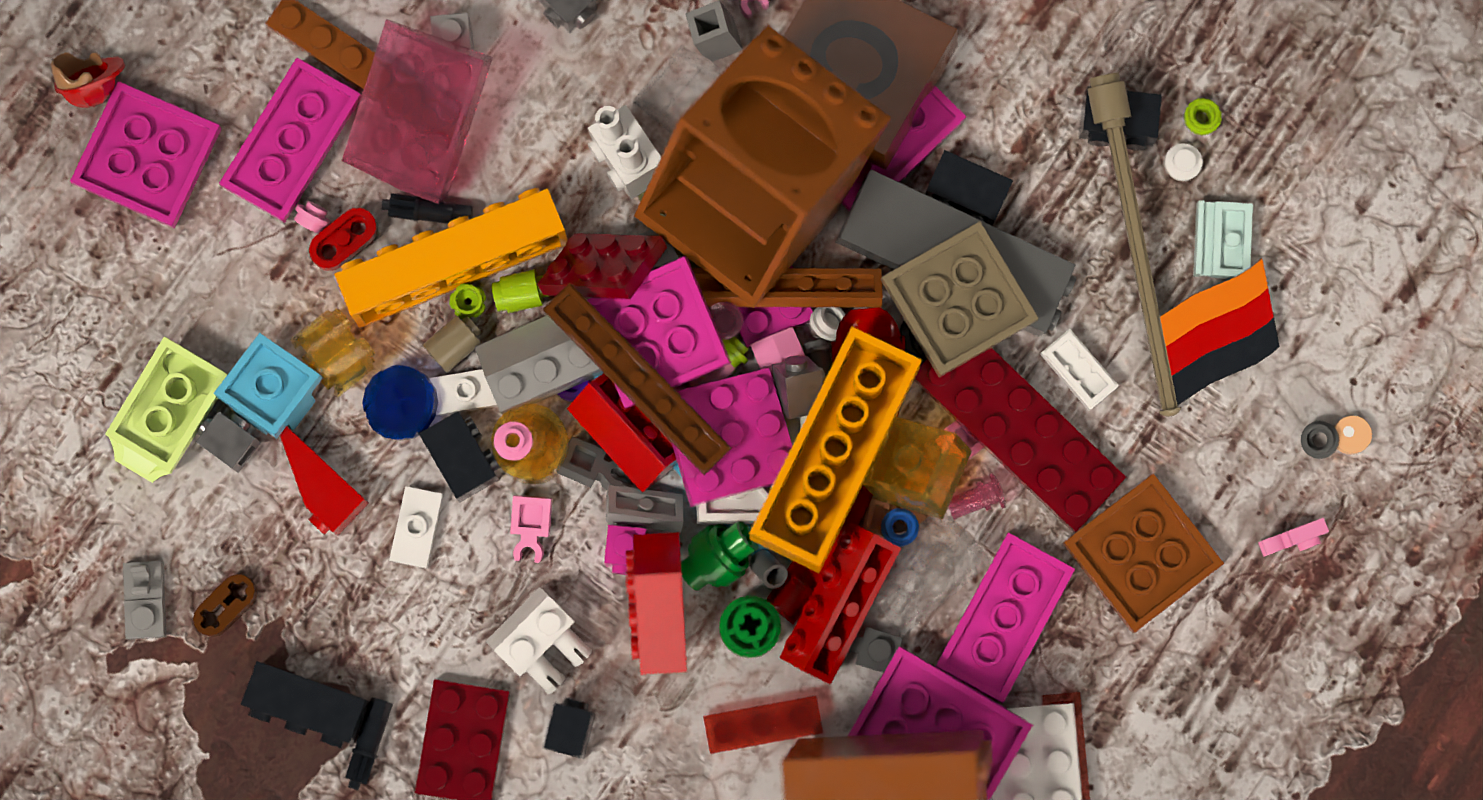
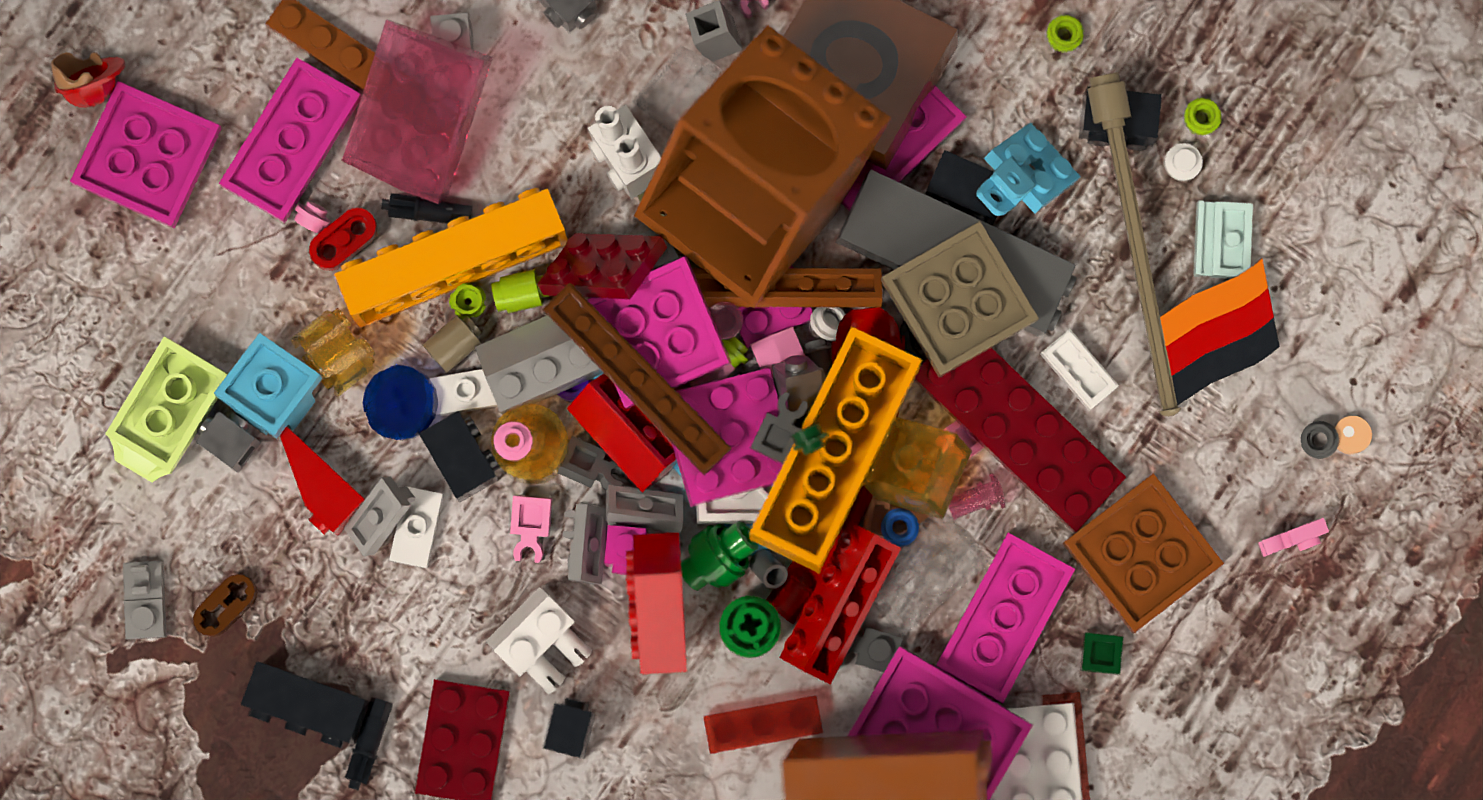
(378, 515): none -> light grey plate
(588, 543): none -> light grey plate
(775, 433): none -> dark grey plate
(809, 439): none -> dark green plate
(1015, 178): none -> medium azure plate
(1072, 25): none -> lime plate
(1101, 653): none -> dark green plate

